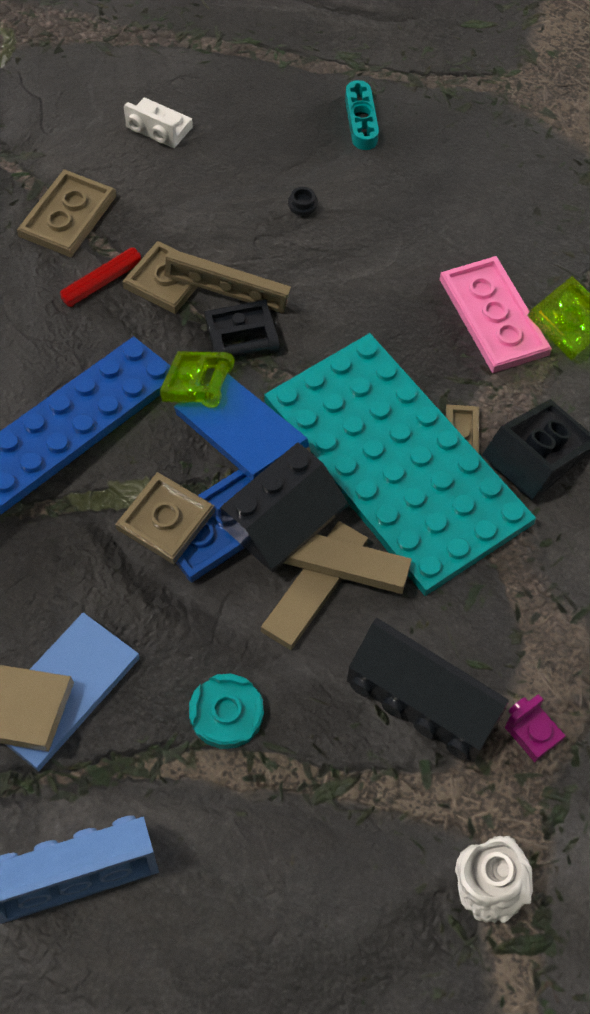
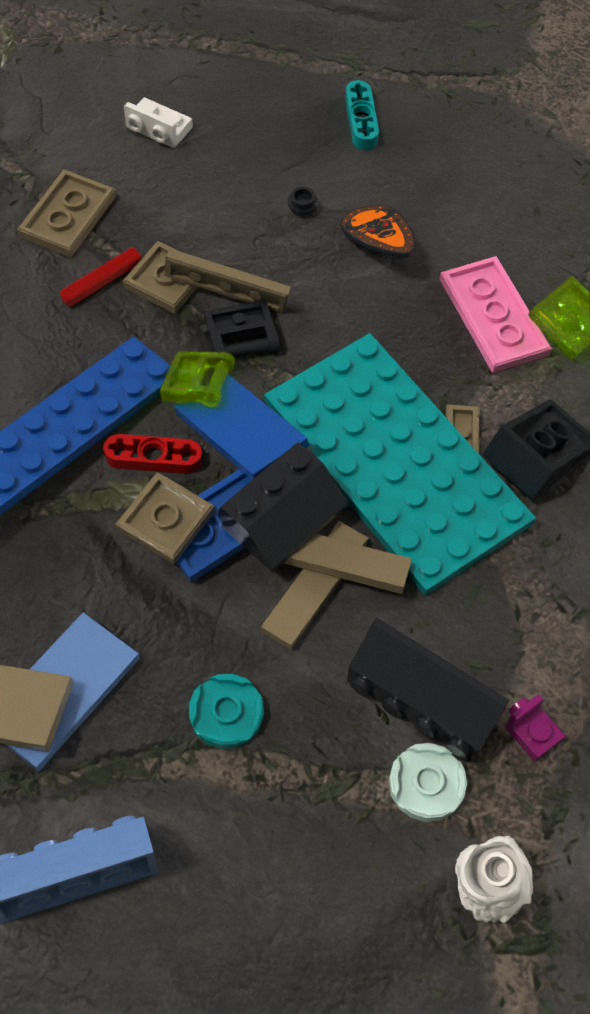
(143, 443): none -> red beam
(380, 230): none -> shield
(427, 782): none -> light aqua tile

